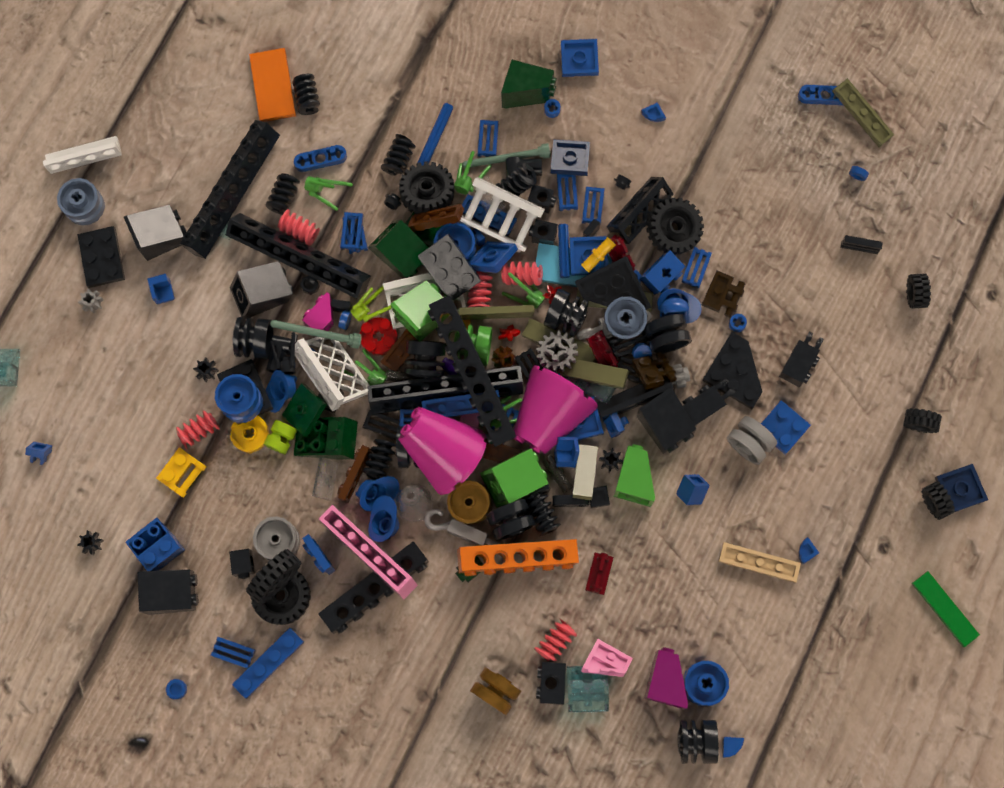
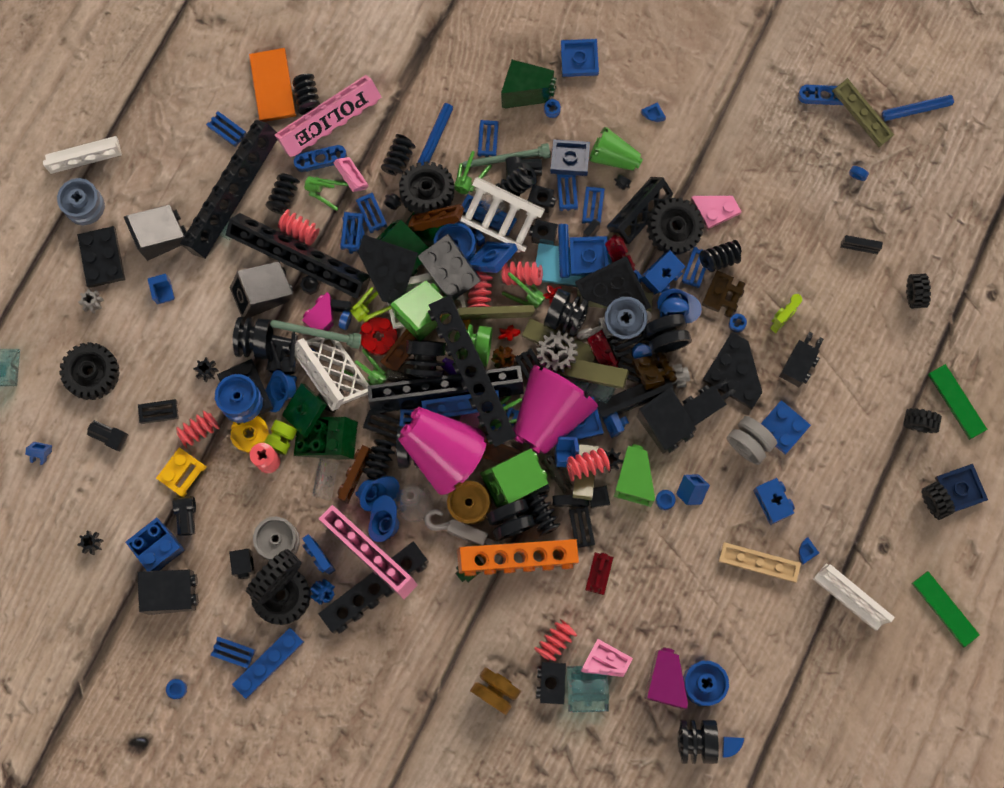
(79, 361): none -> black wheel
(110, 436): none -> black piece
(174, 409): none -> black tile
(184, 510): none -> black piece
(215, 120): none -> blue tile
(259, 452): none -> coral piece
(322, 591): none -> blue gear
(328, 116): none -> bright pink brick
(351, 174): none -> bright pink plate
(376, 226): none -> blue tile
(387, 267): none -> black plate
(587, 463): none -> coral piece
(589, 525): none -> black tile
(598, 254): yellow pin -> none
(614, 152): none -> bright green cone
(665, 499): none -> blue tile
(716, 209): none -> bright pink wing
(721, 256): none -> black piece
(774, 511): none -> blue brick
(784, 315): none -> lime plate
(852, 597): none -> white fence
(918, 107): none -> blue axle
(957, 401): none -> green tile

